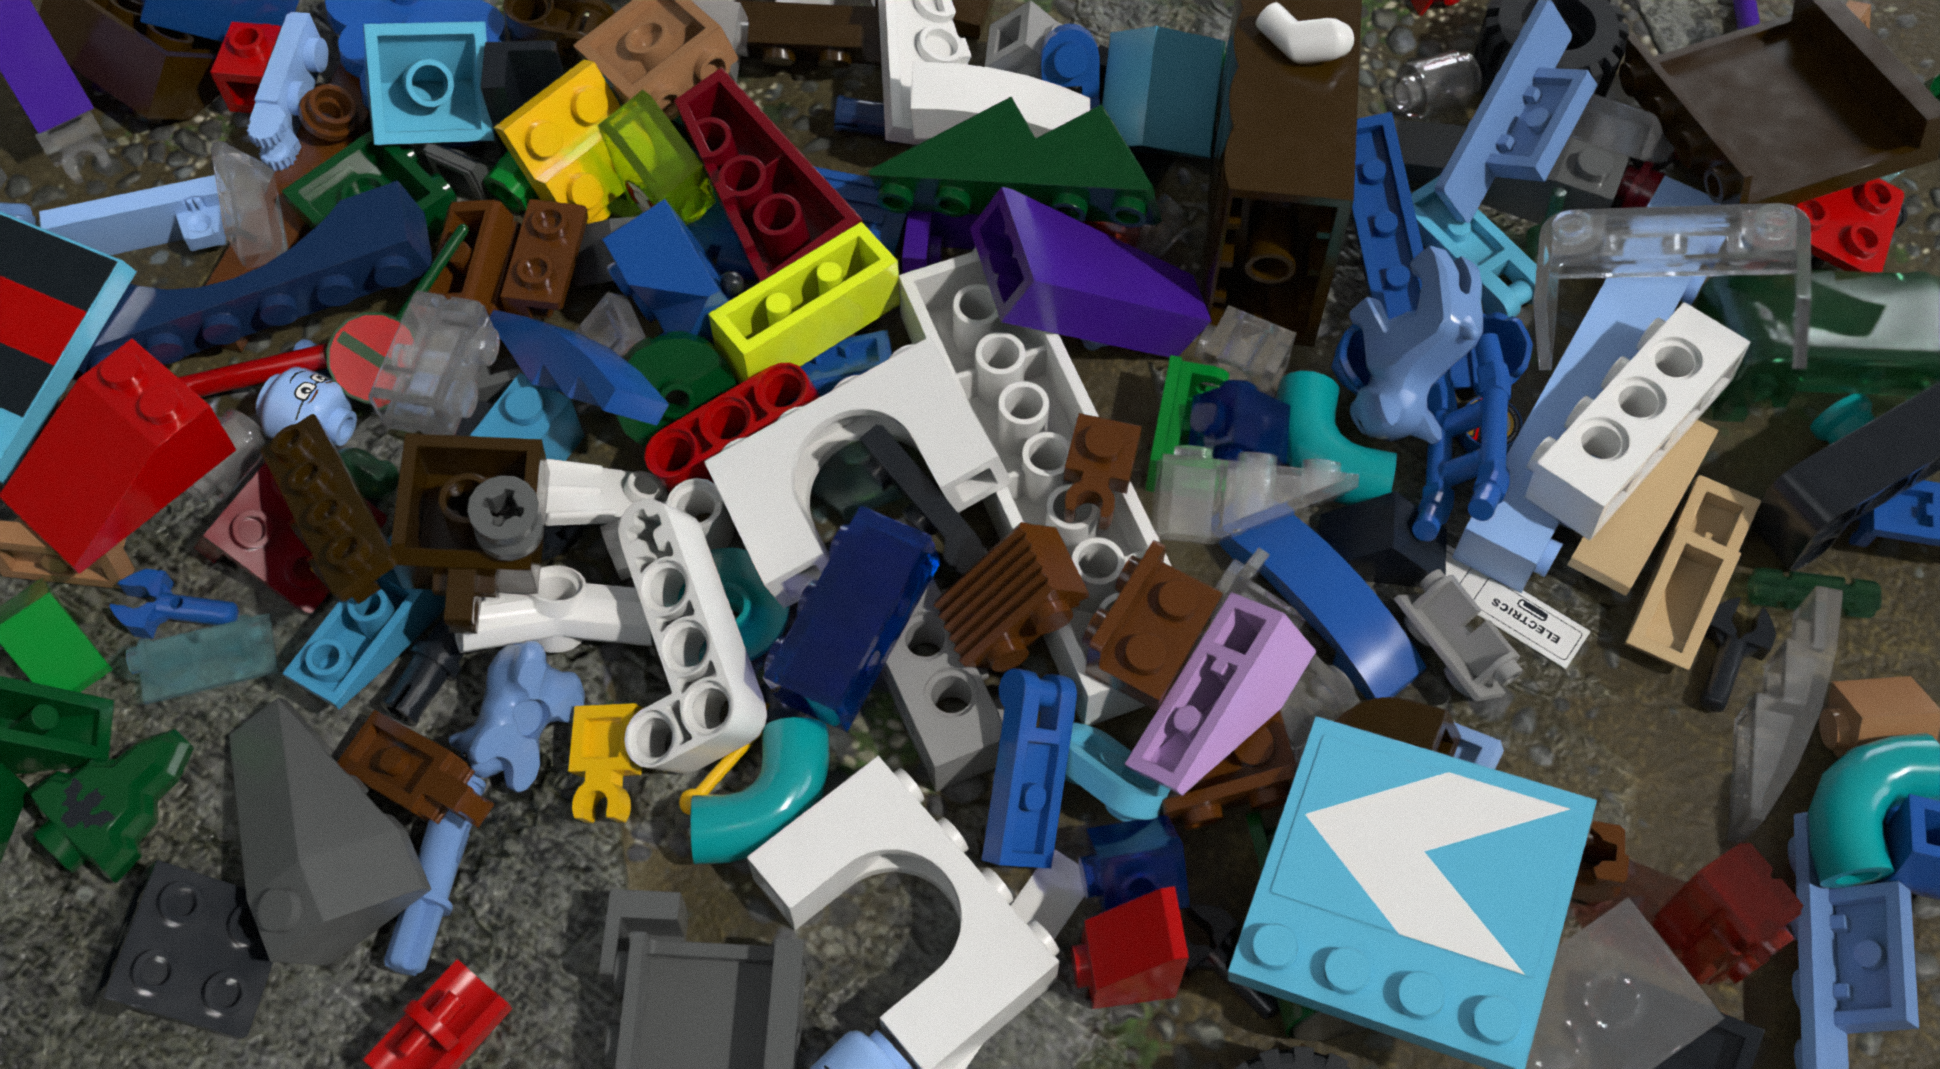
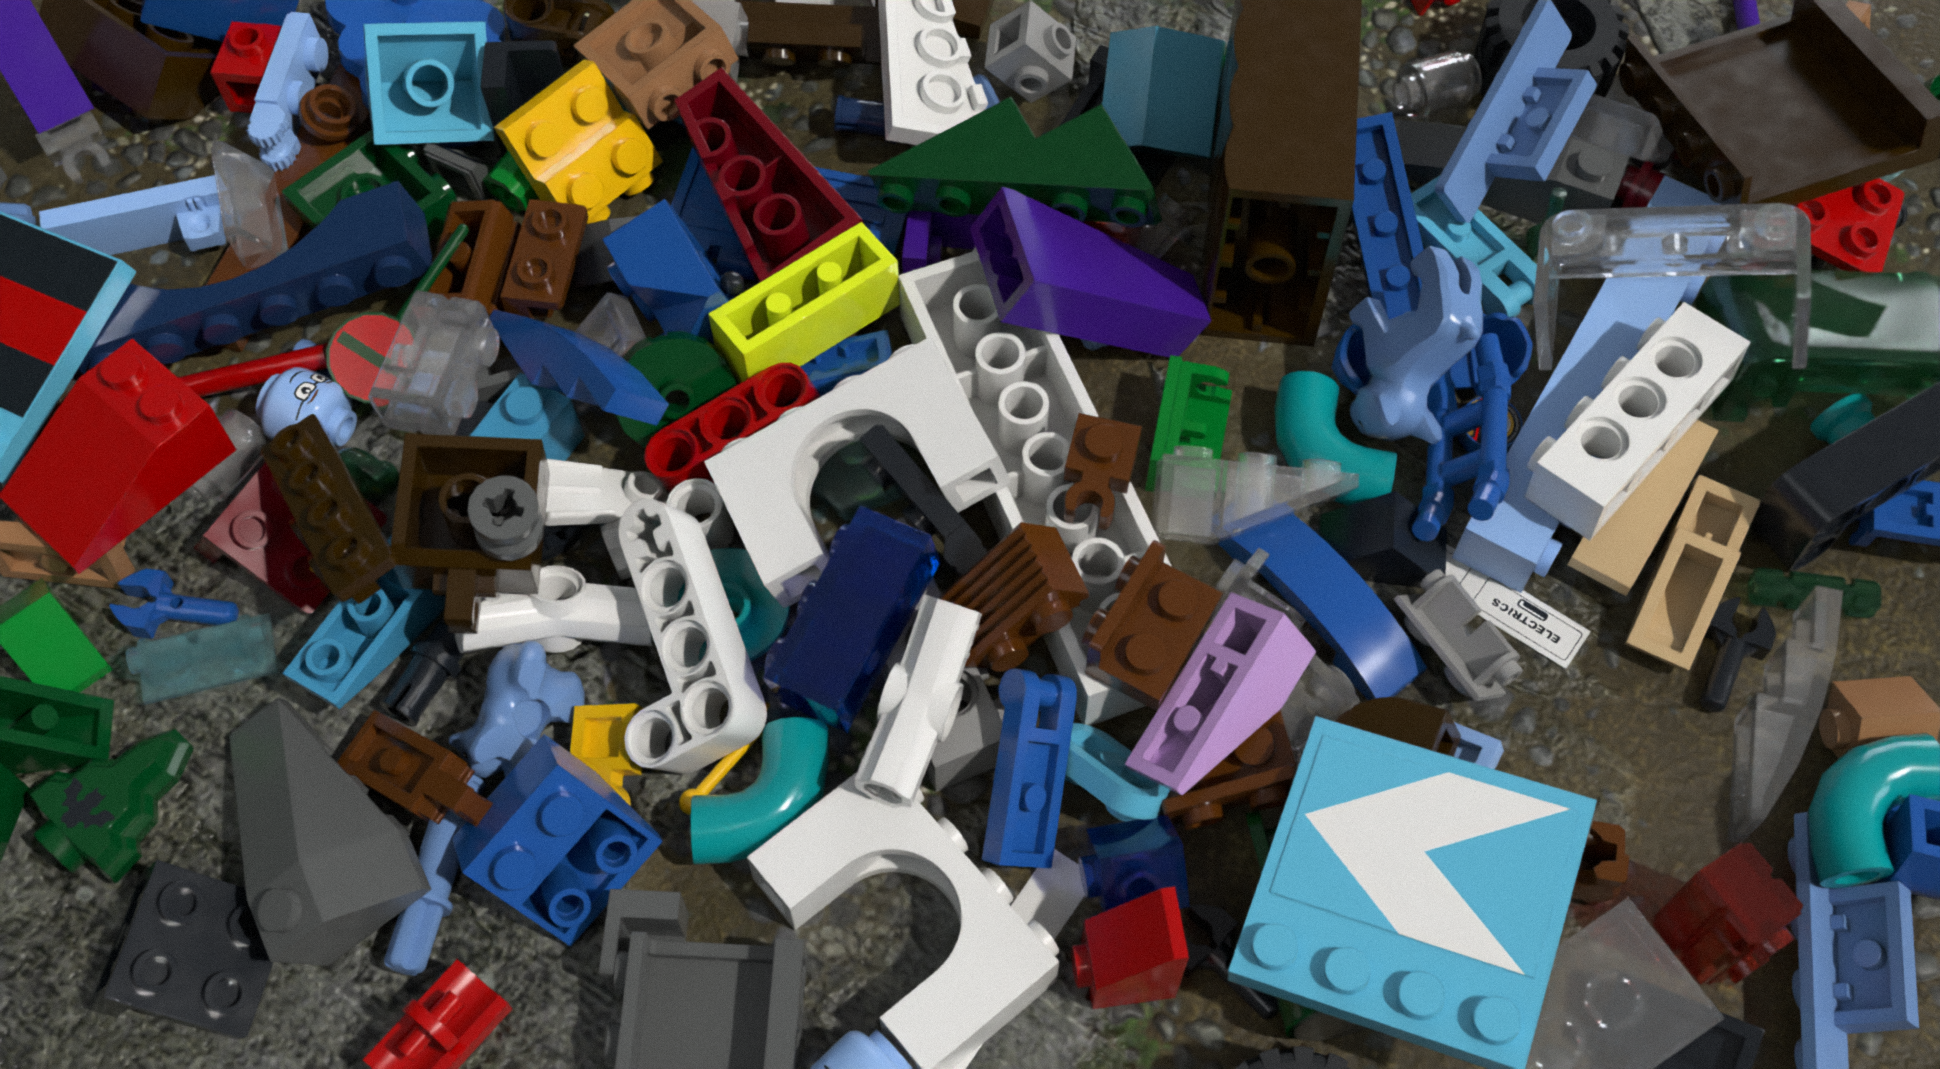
(555, 841): none -> blue slope
(655, 160): clear neon green slope -> none
(918, 703): none -> white piece
(954, 92): white slope -> none
(1072, 60): blue plate -> none
(1238, 421): clear blue brick -> none
(1247, 349): clear brick -> none
(1305, 40): white arm -> none

